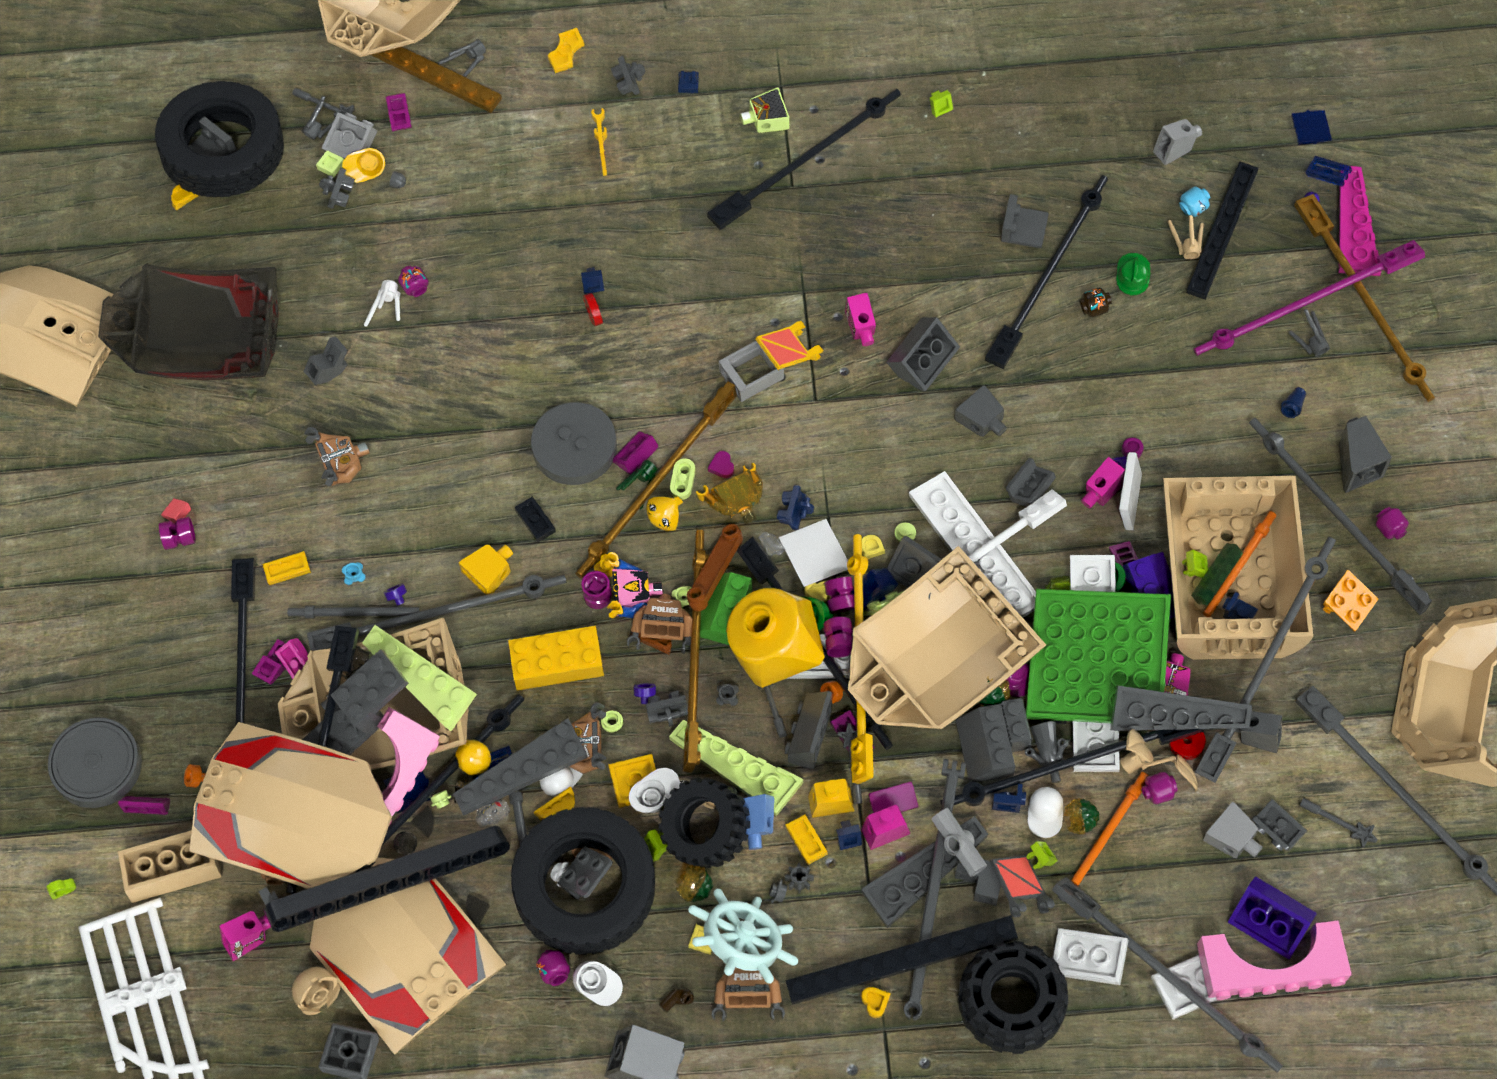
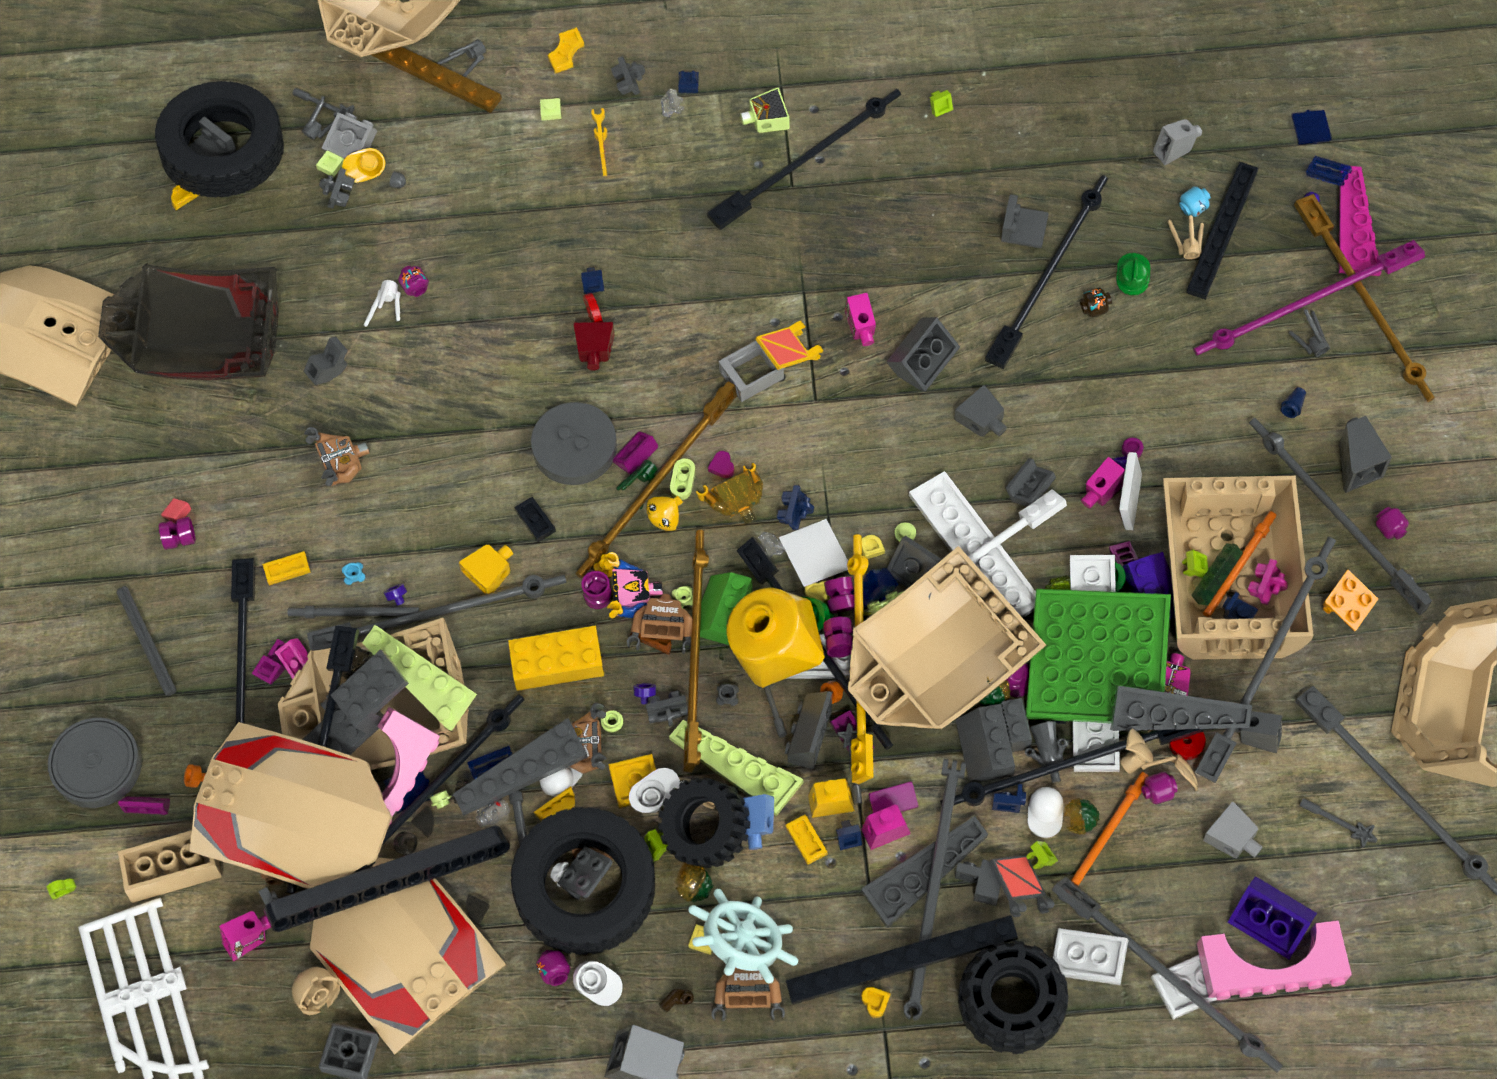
(146, 641): none -> dark grey axle
(398, 112): magenta slope -> none
(473, 757): yellow hair -> none
(550, 109): none -> yellowish green plate
(594, 342): none -> dark red torso
(670, 103): none -> clear tile
(714, 567): dark orange piece -> none
(777, 891): dark grey plate -> none
(799, 885): dark grey gear -> none
(959, 842): light grey piece -> none
(1271, 582): none -> dark pink hips
(1279, 825): dark grey bracket -> none

